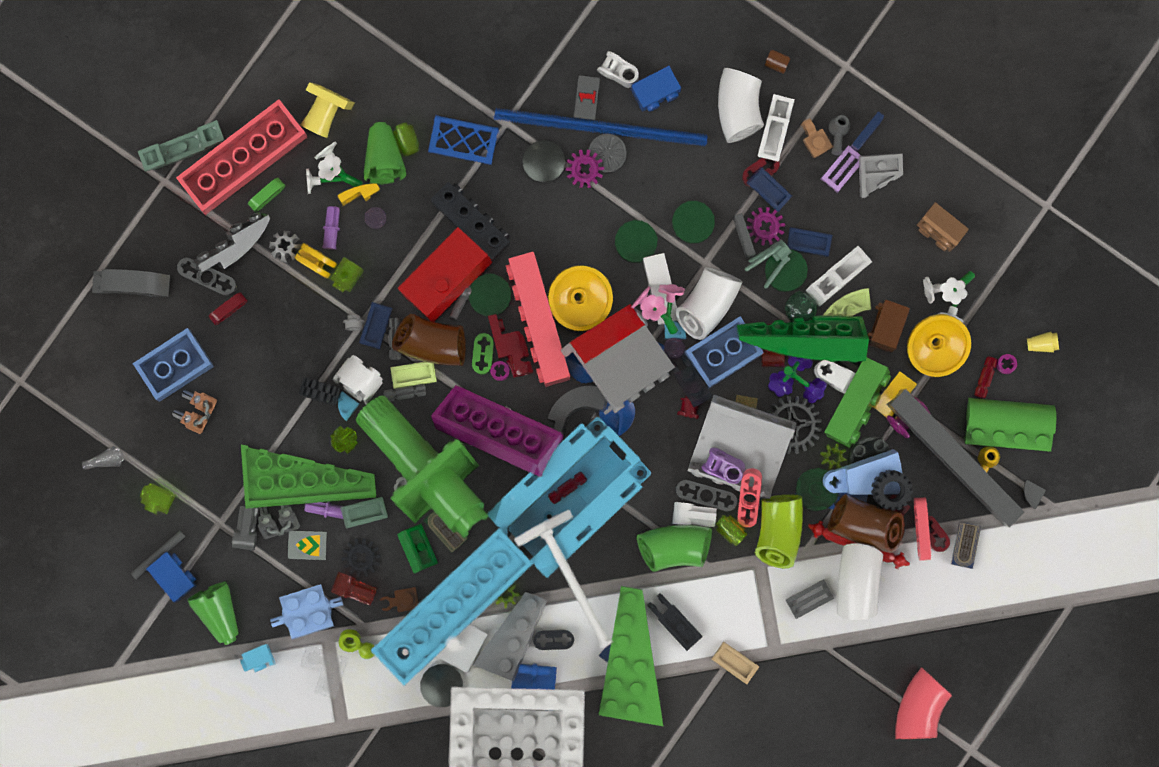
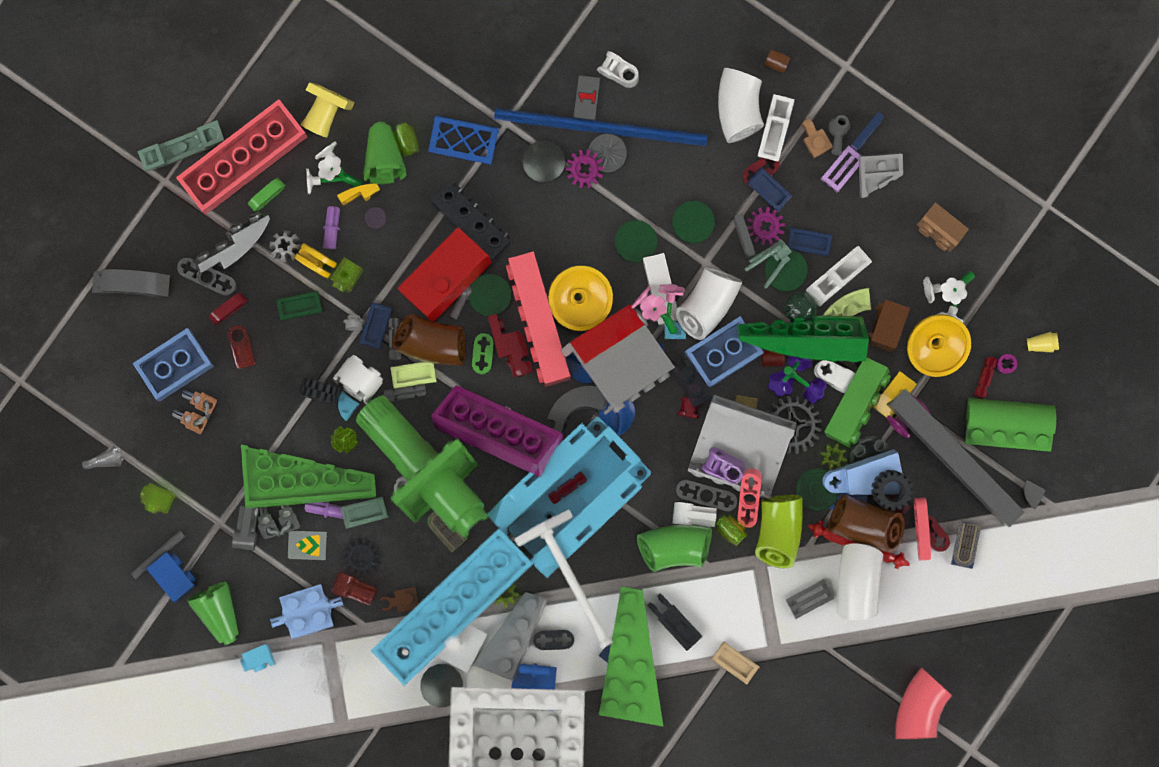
(241, 350): none -> clear red piece
(299, 305): none -> dark green tile
(355, 644): lime plate -> none
(417, 548): green slope -> none
(506, 370): magenta bush -> none
(655, 89): blue brick -> none
(674, 348): clear purple plate -> none
(984, 461): yellow bar -> none

